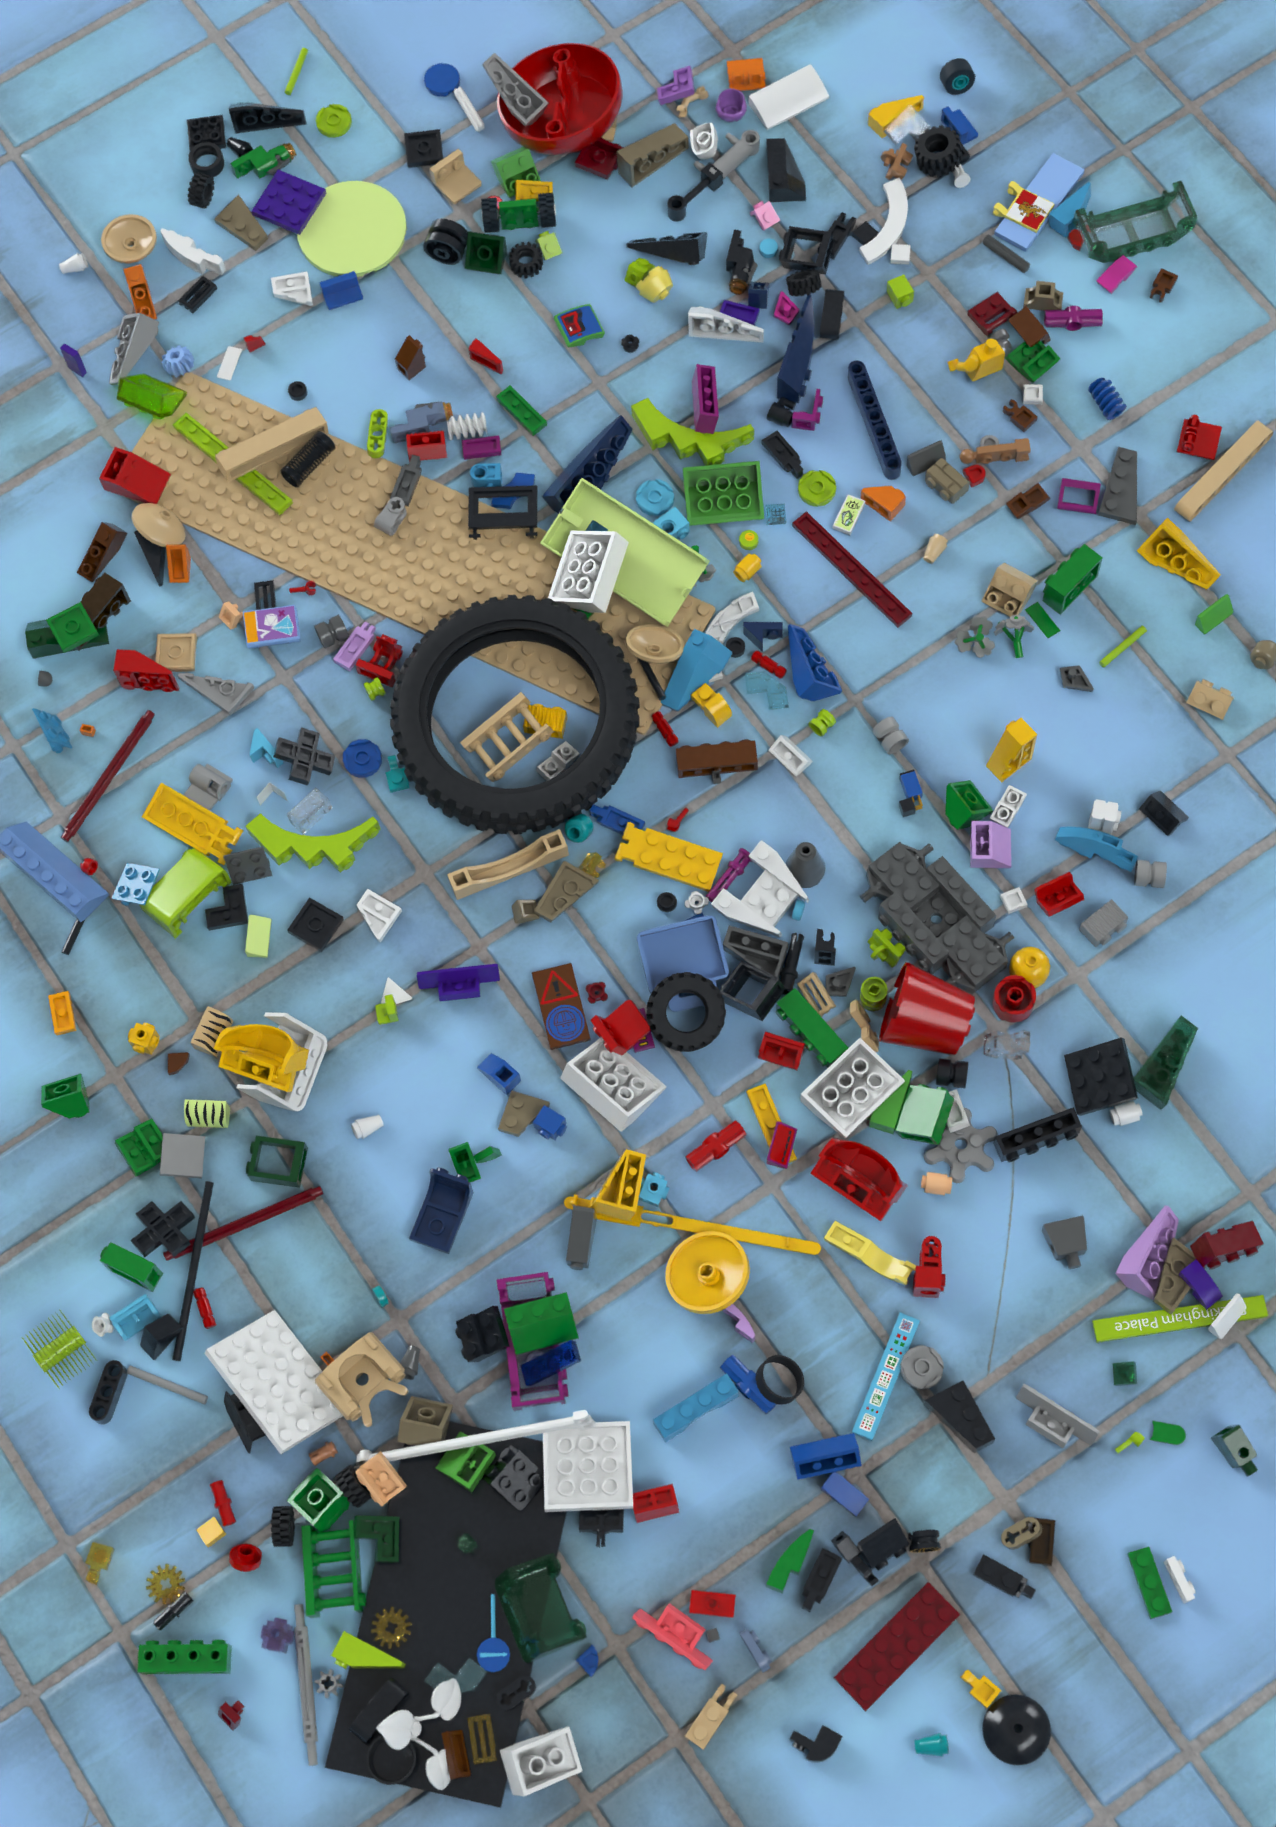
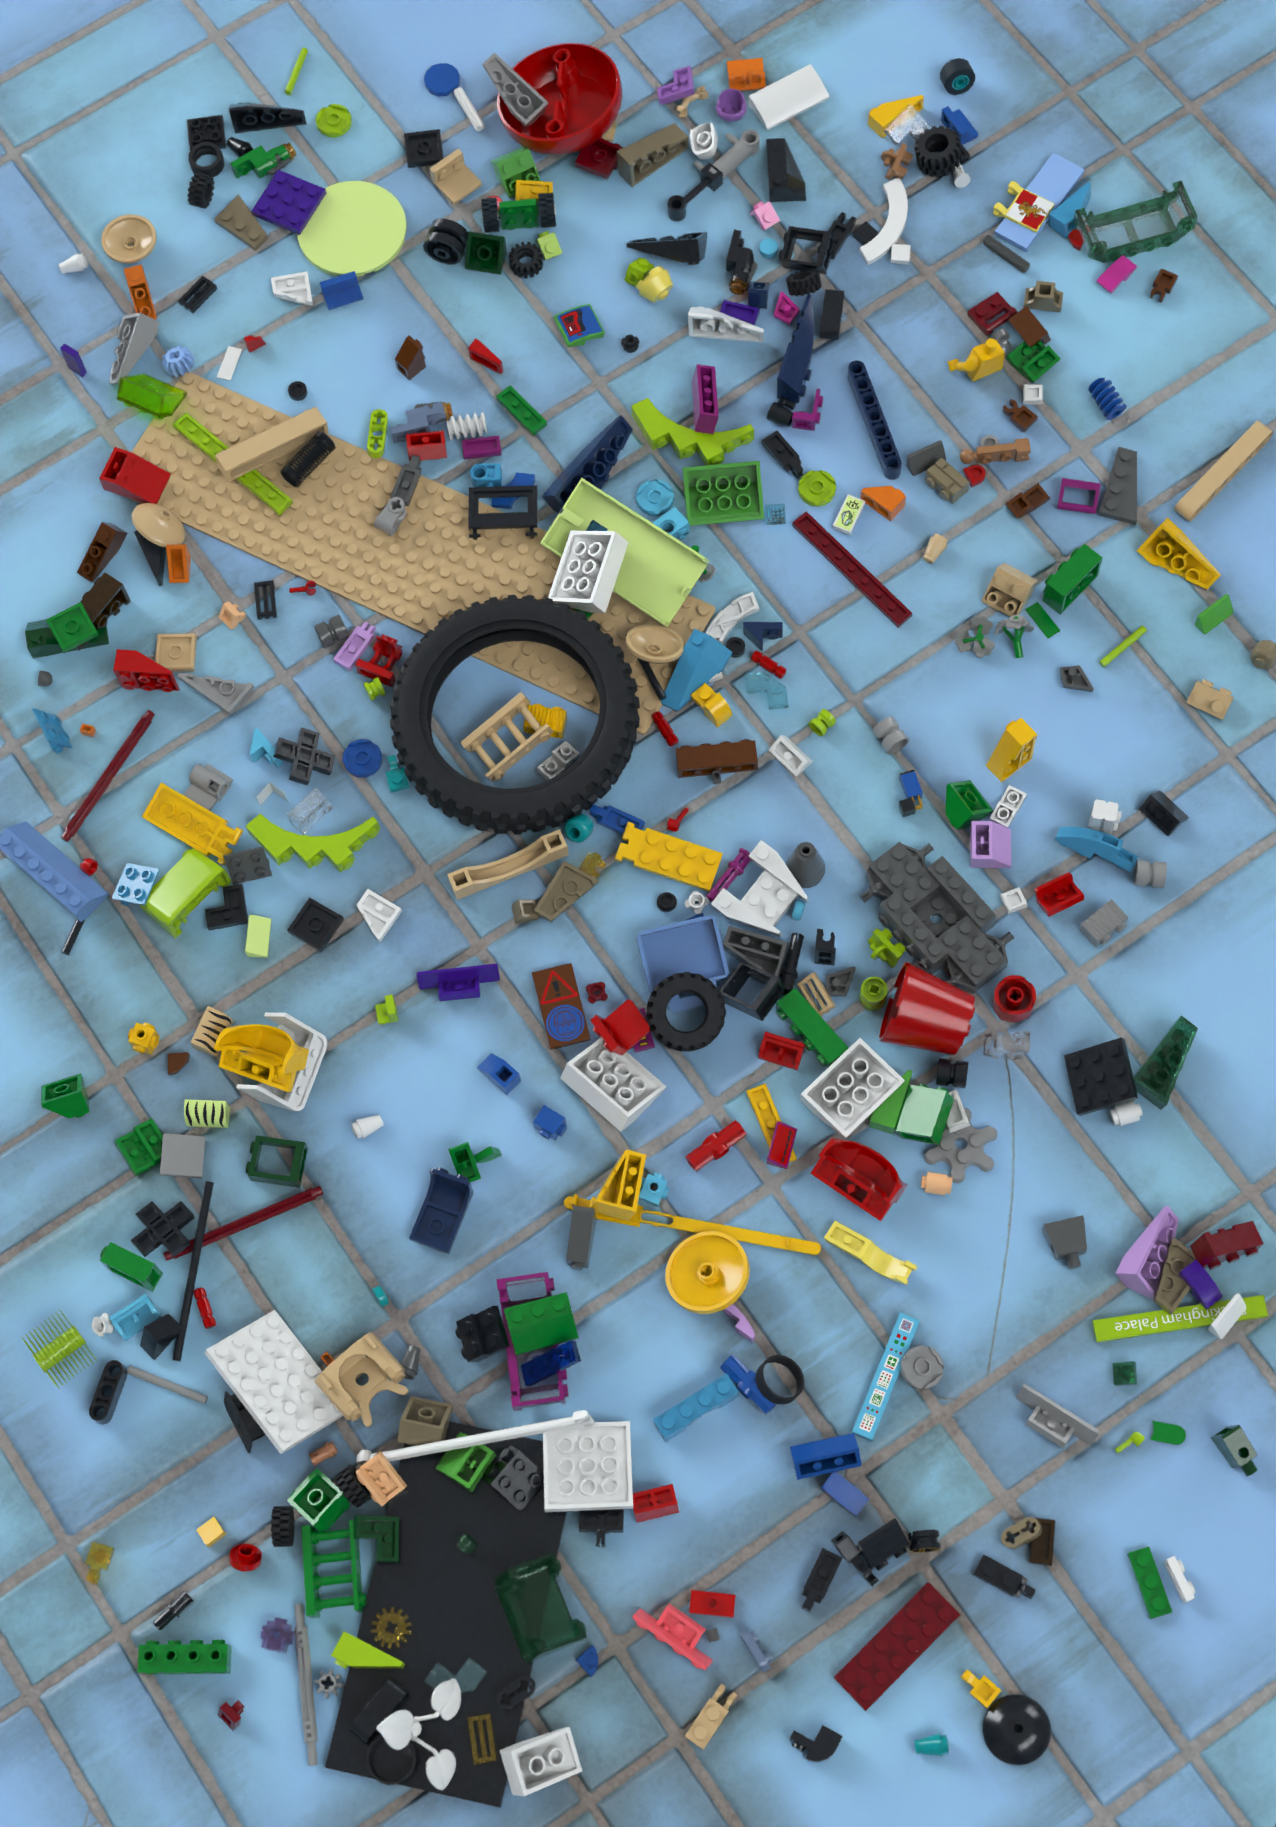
(62, 1013): light orange plate -> none
(157, 1587): clear yellow gear -> none
(186, 252): white slope -> none
(222, 1503): red pin -> none
(271, 626): piece -> none
(398, 993): white sticker -> none
(456, 1754): reddish brown tile -> none
(493, 1652): blue piece -> none
(520, 1113): dark tan wing -> none
(747, 567): yellow brick -> none
(748, 540): lime tile -> none
(789, 1562): green slope -> none
(808, 668): blue wedge -> none
(863, 1020): tan tile -> none
(900, 291): lime brick -> none
(928, 1276): red brick -> none
(961, 1415): black wedge -> none
(1030, 964): yellow cylinder -> none
(1037, 1135): black brick -> none
(1073, 318): magenta piece -> none
(1199, 438): red hinge -> none

